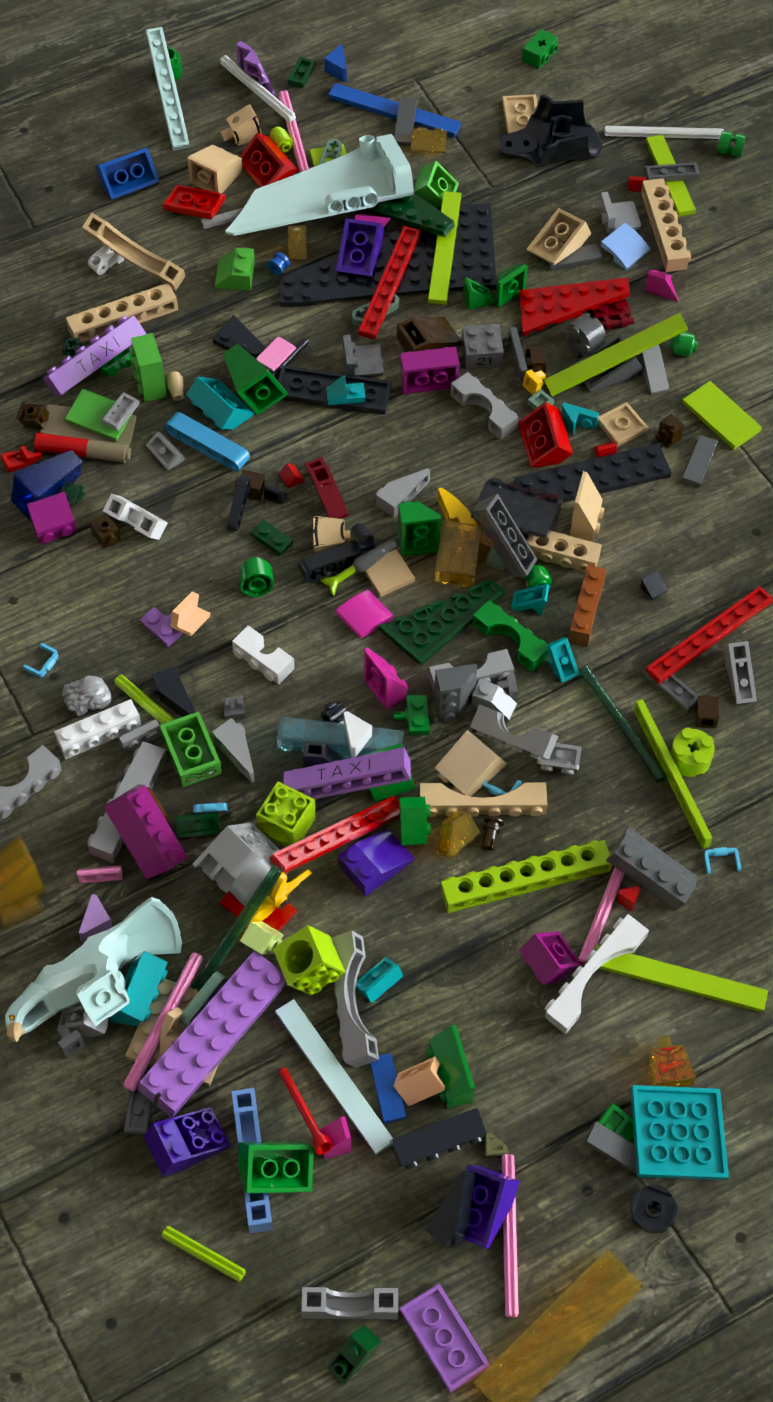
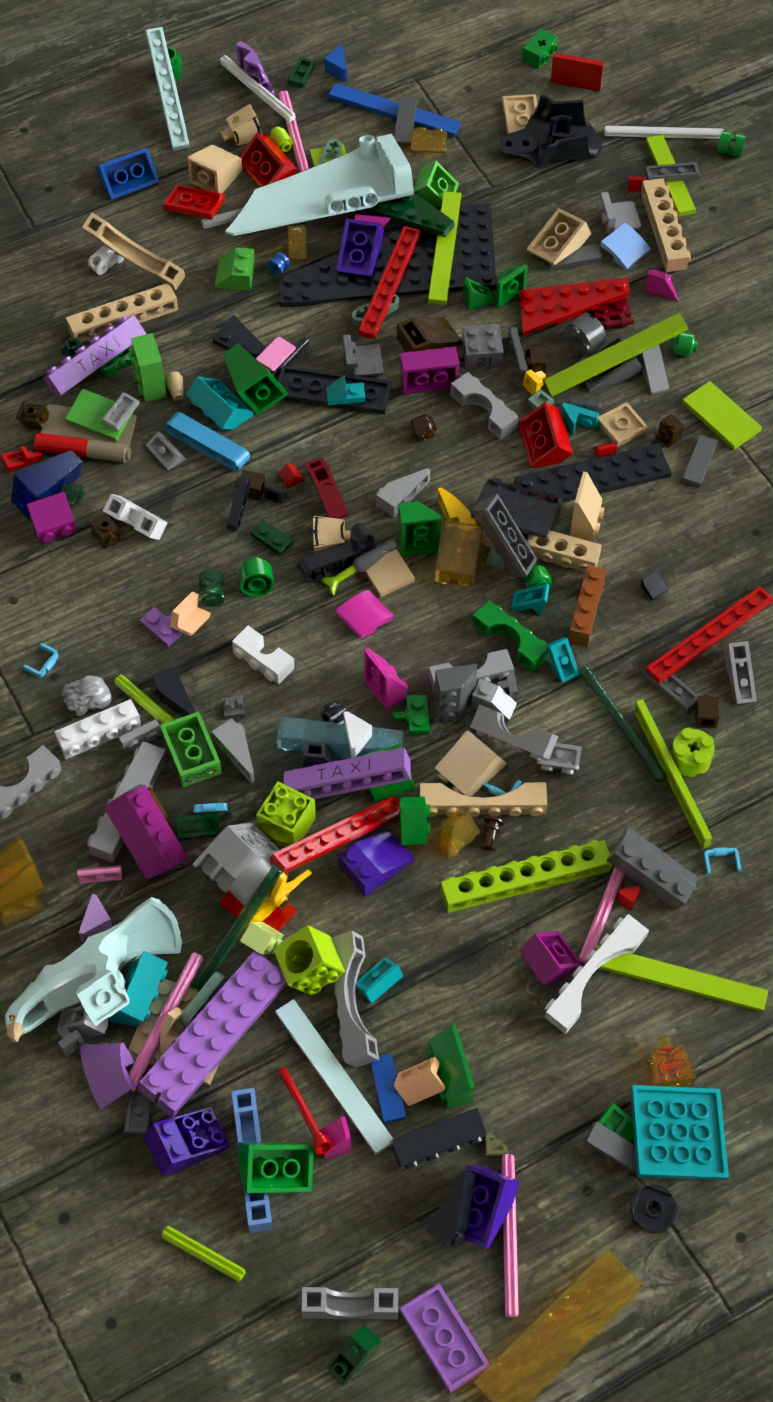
(106, 1071): none -> medium lavender slope
(211, 588): none -> clear green wheel
(422, 427): none -> dark brown head
(438, 623): dark green wing -> none
(577, 72): none -> red tile
(590, 404): none -> dark grey piece

